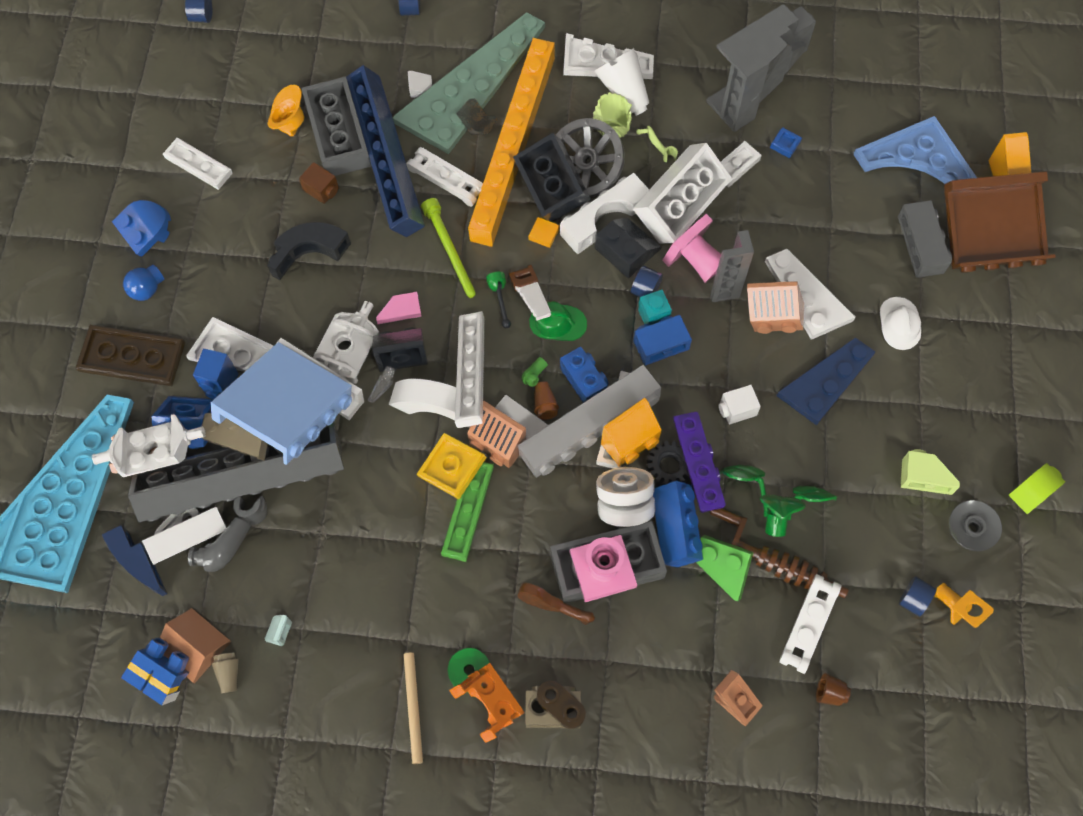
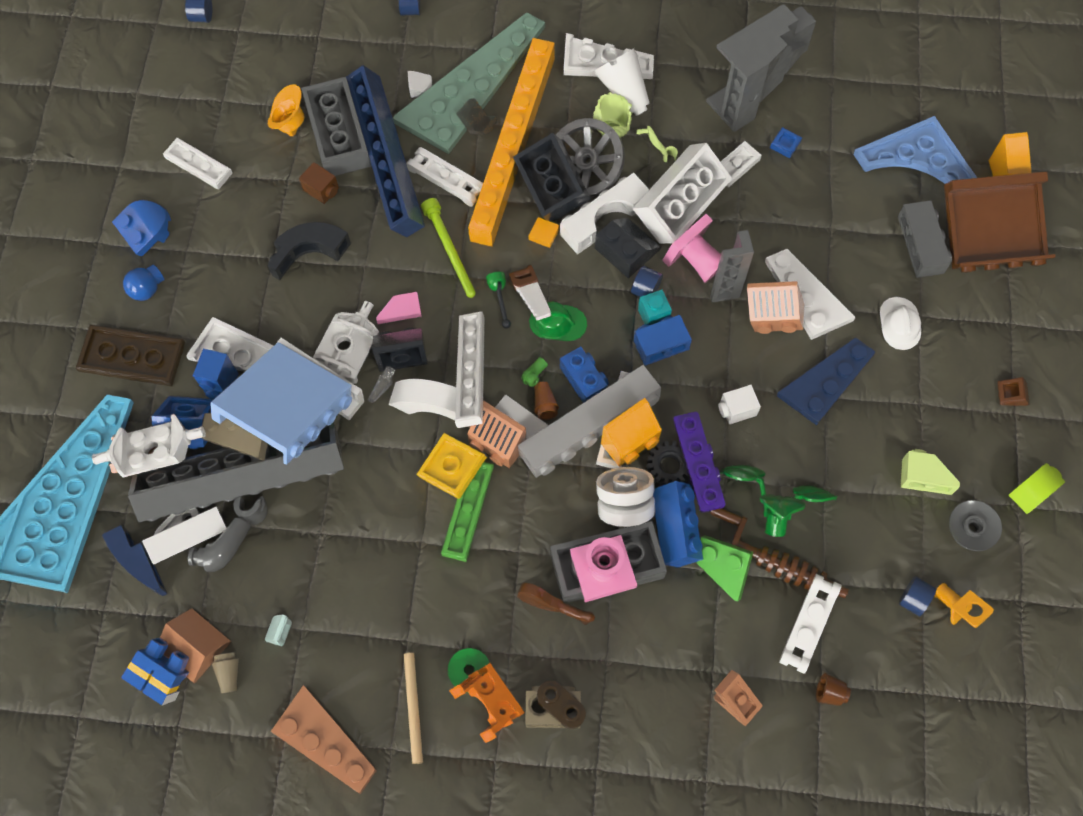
(320, 738): none -> nougat wing
(1013, 392): none -> reddish brown slope

